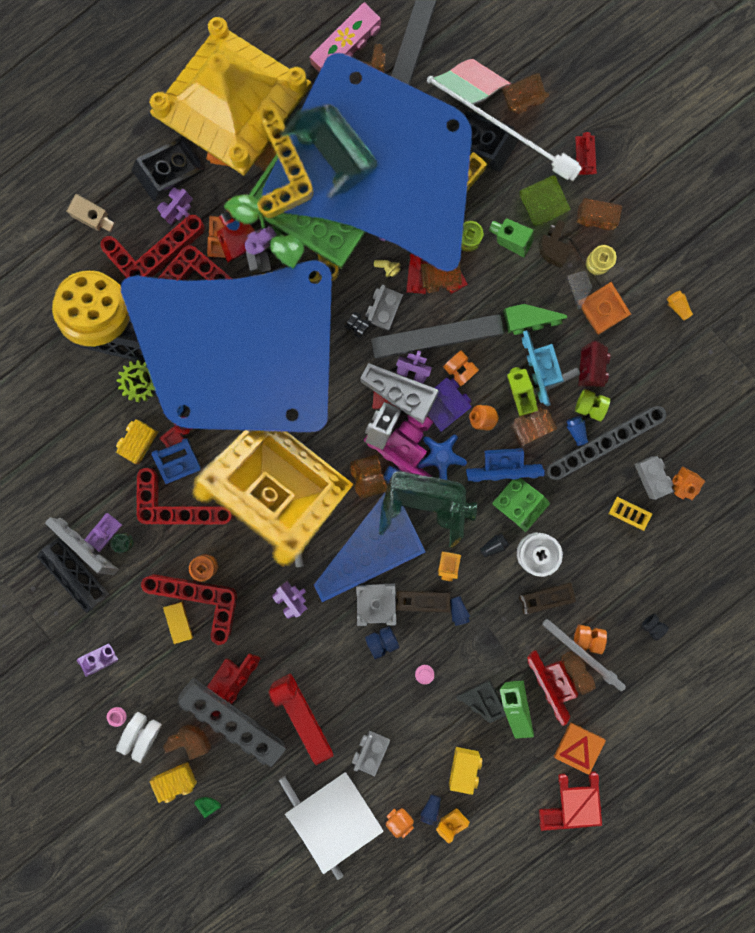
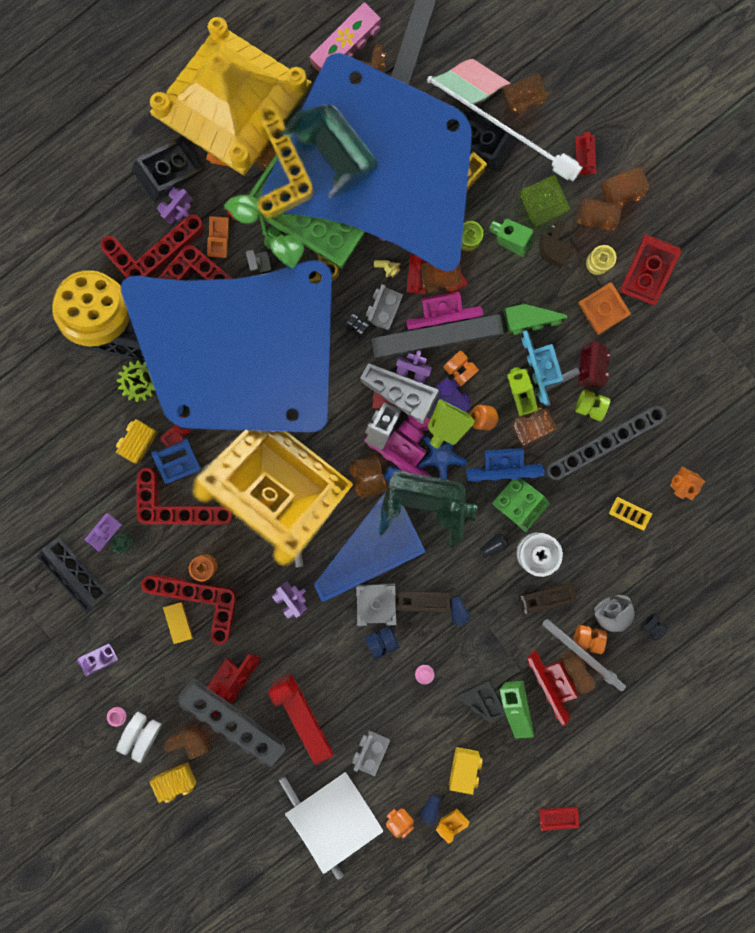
(81, 547): light grey wing -> none
(84, 211): tan torso -> none
(207, 806): green tile -> none
(233, 236): red torso -> none
(259, 240): medium lavender hips -> none
(443, 309): none -> dark pink bracket
(448, 424): none -> lime torso
(449, 566): light orange bracket -> none
(578, 430): blue cone -> none
(579, 748): orange tile -> none
(580, 287): clear tile -> none
(580, 804): coral flag -> none
(615, 614): none -> light grey cylinder
(626, 187): none -> clear orange brick
(650, 269): none -> red slope
(654, 477): light grey brick -> none
(679, 304): light orange cone -> none

